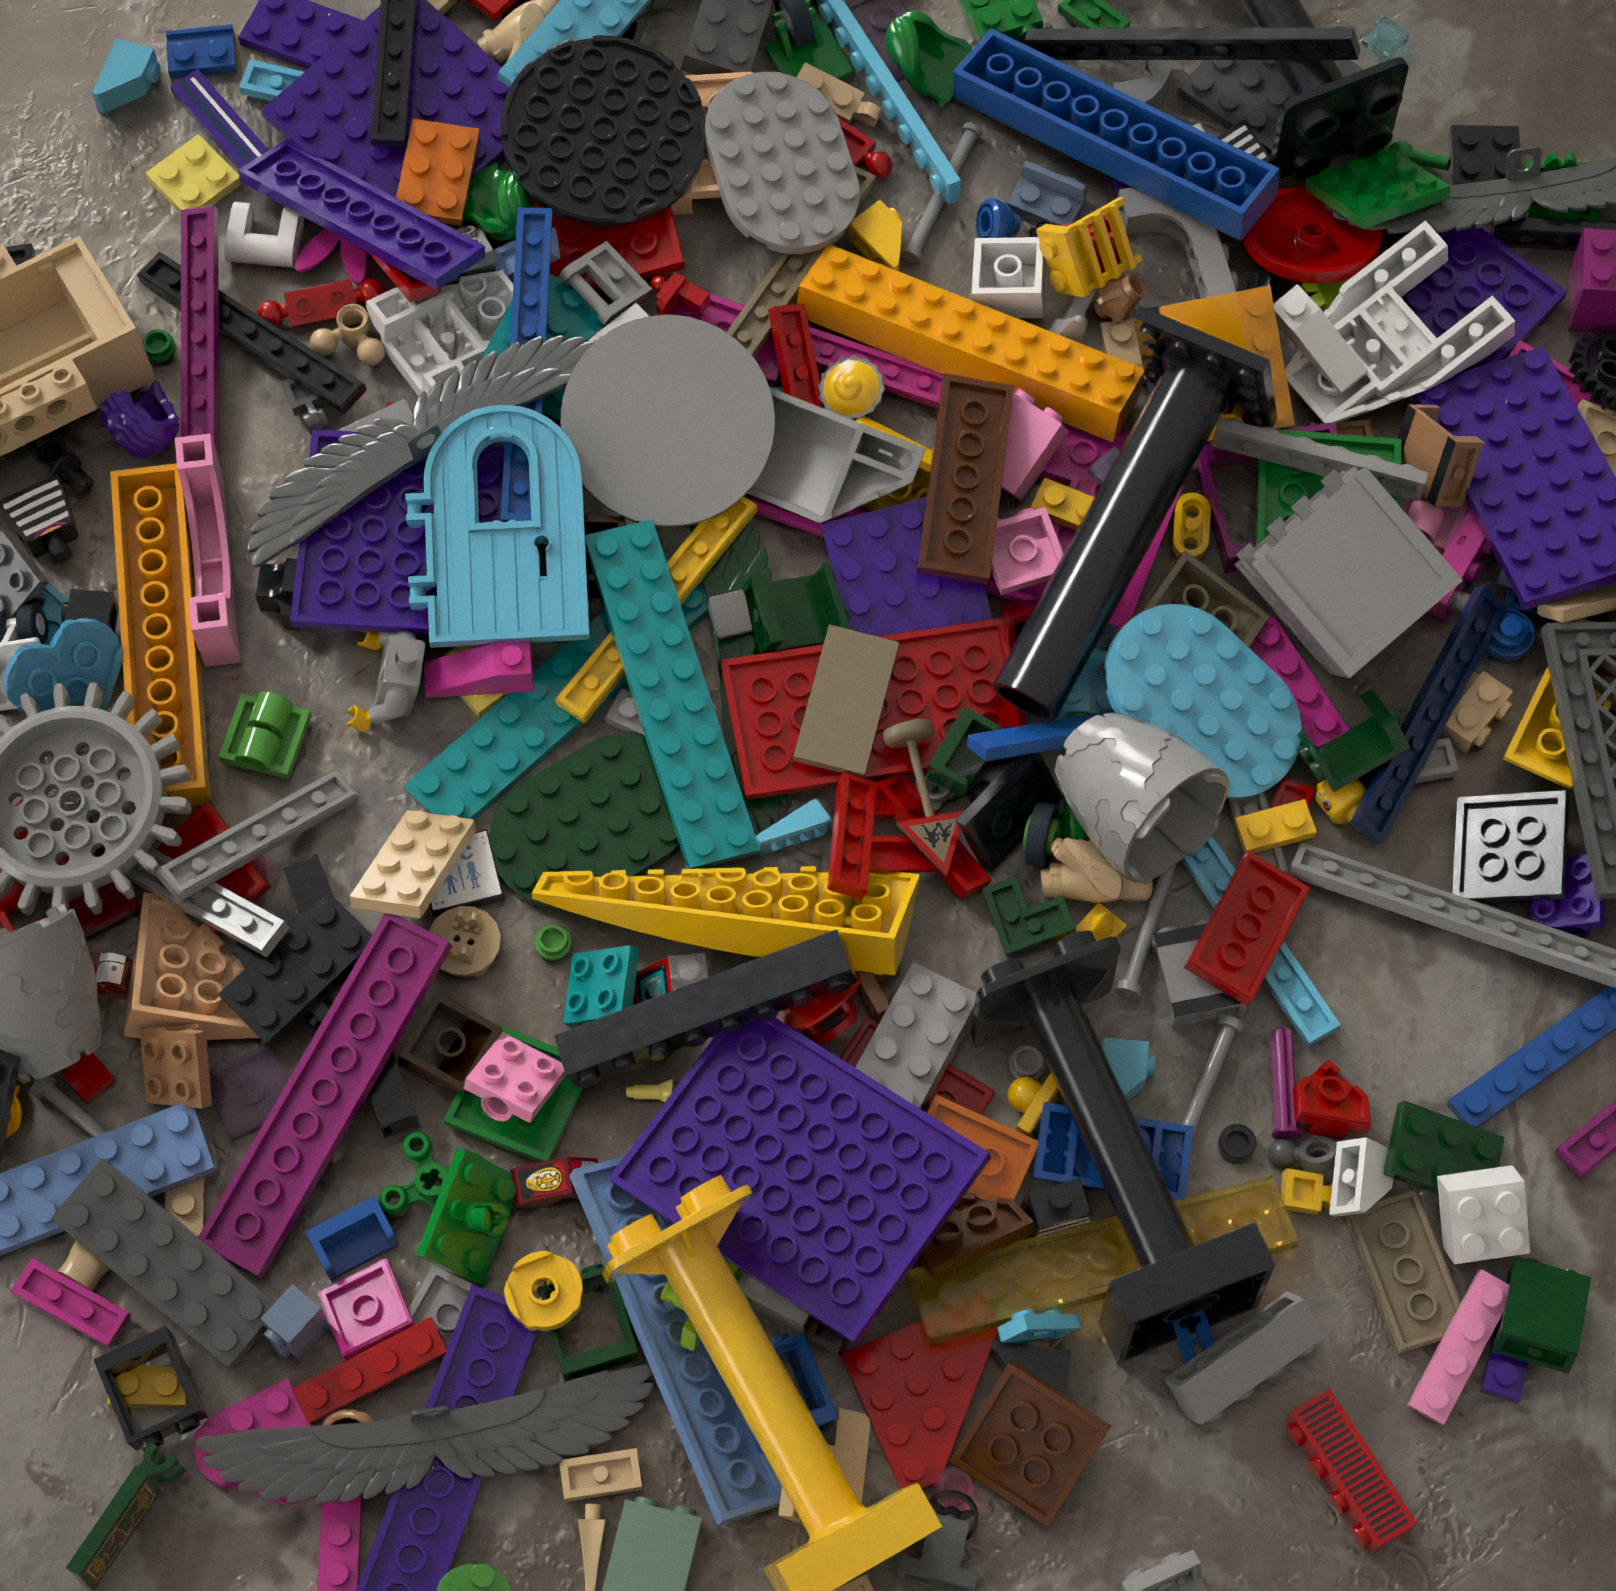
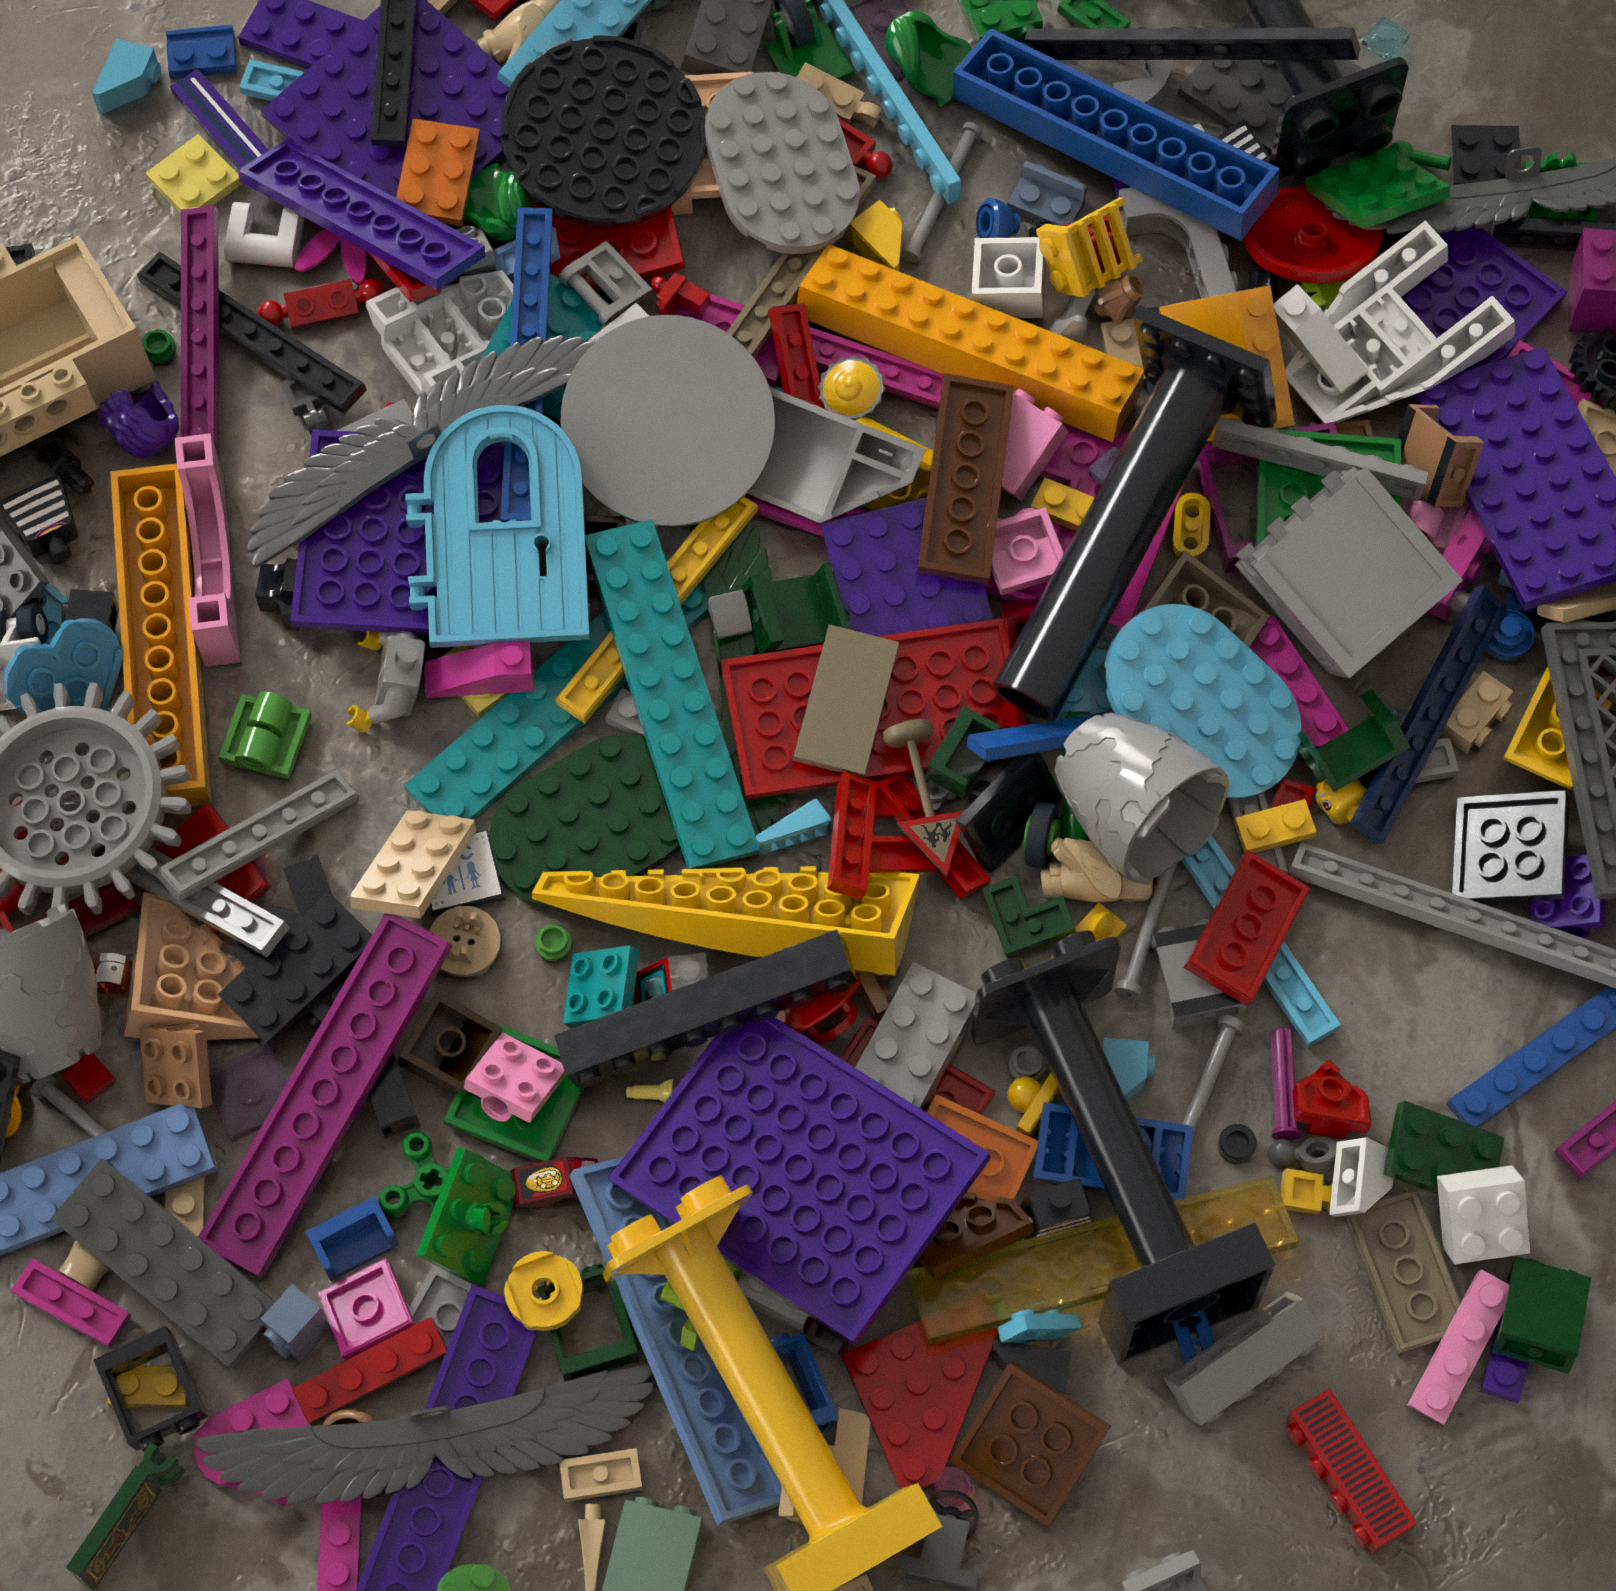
(369, 350): tan piece -> none

